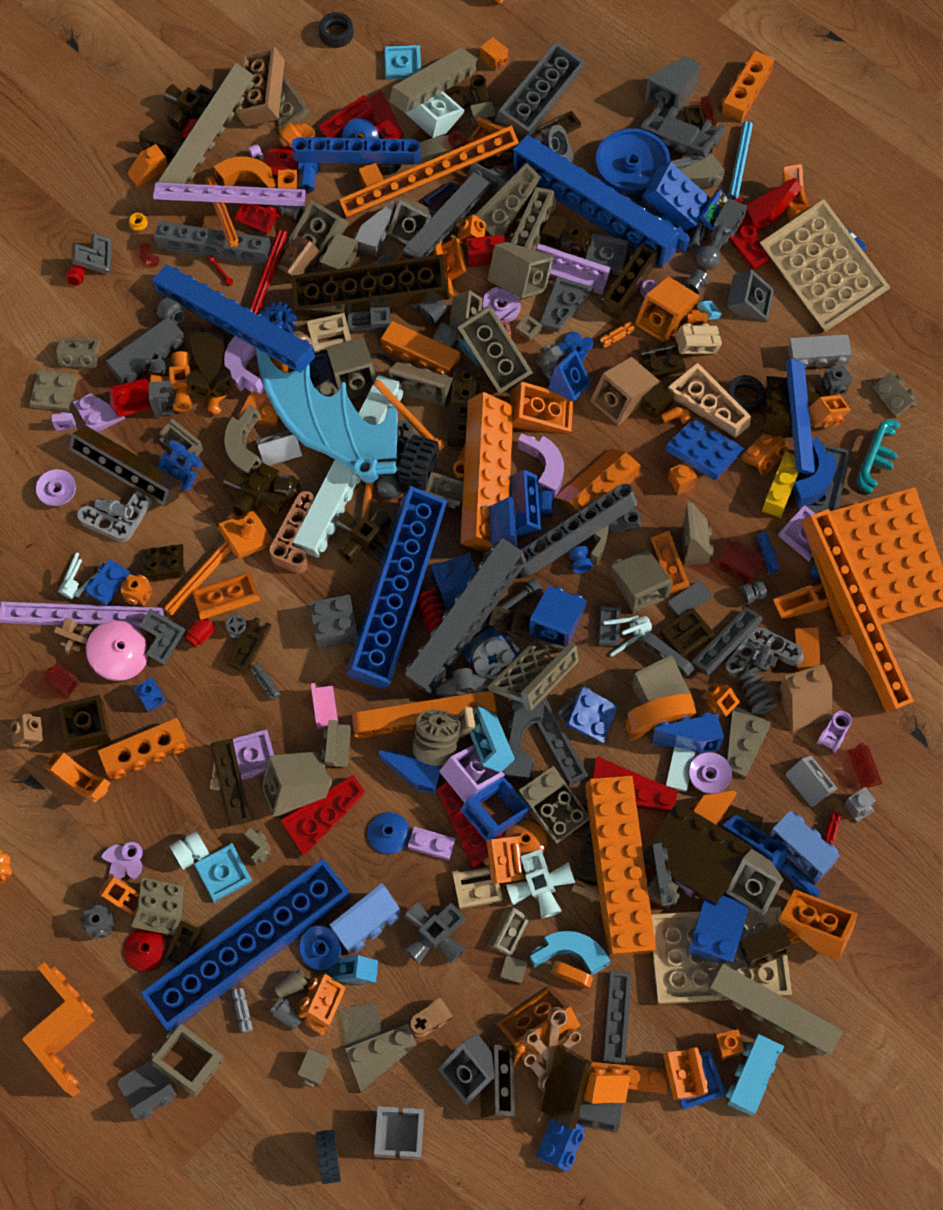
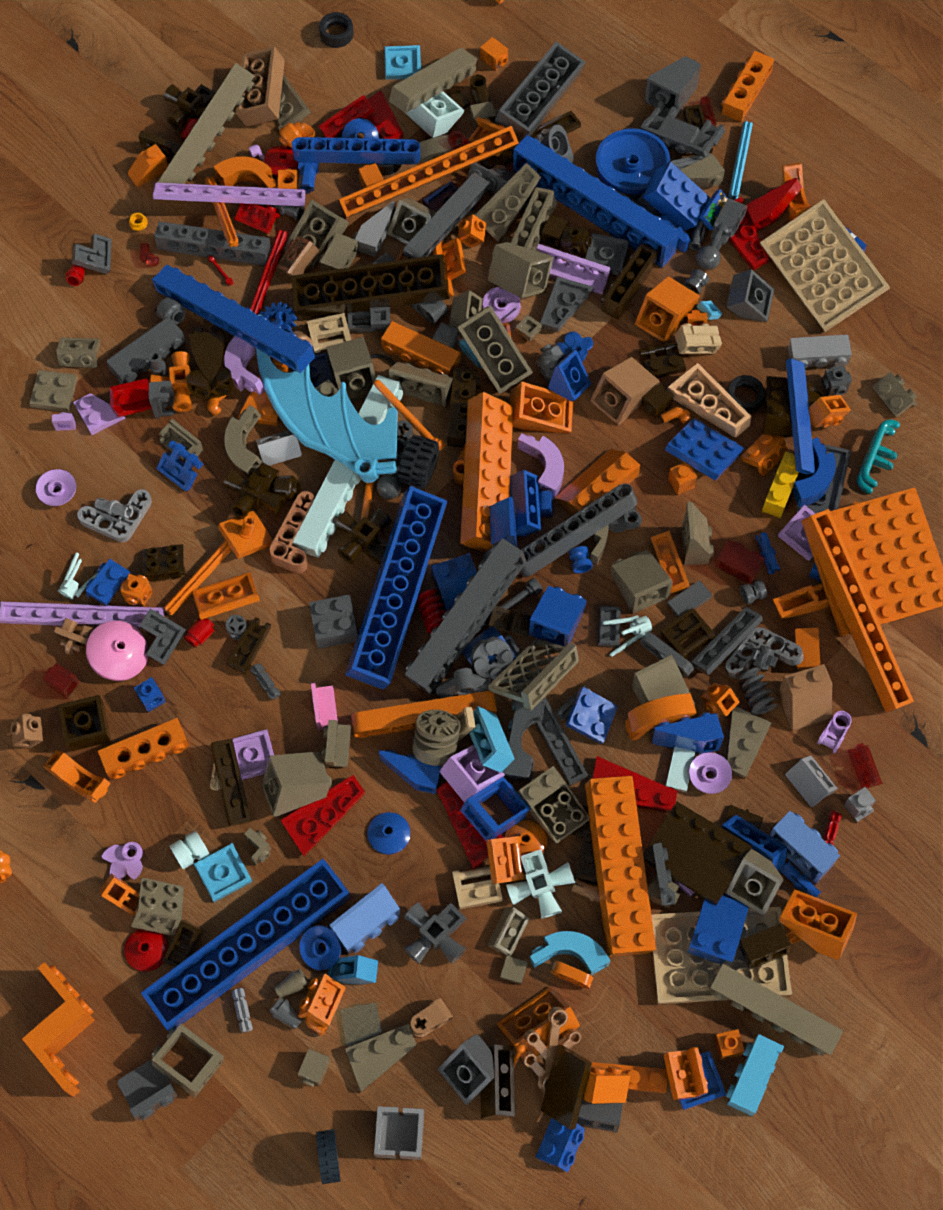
(102, 927): dark grey brick -> none
(125, 465): dark brown brick -> none
(431, 843): lavender plate -> none
(446, 488): dark tan bracket -> none
(480, 249): red brick -> none
(617, 334): orange axle -> none
(617, 1017): dark grey tile -> none
(647, 286): lavender plate -> none
(714, 805): orange slope -> none

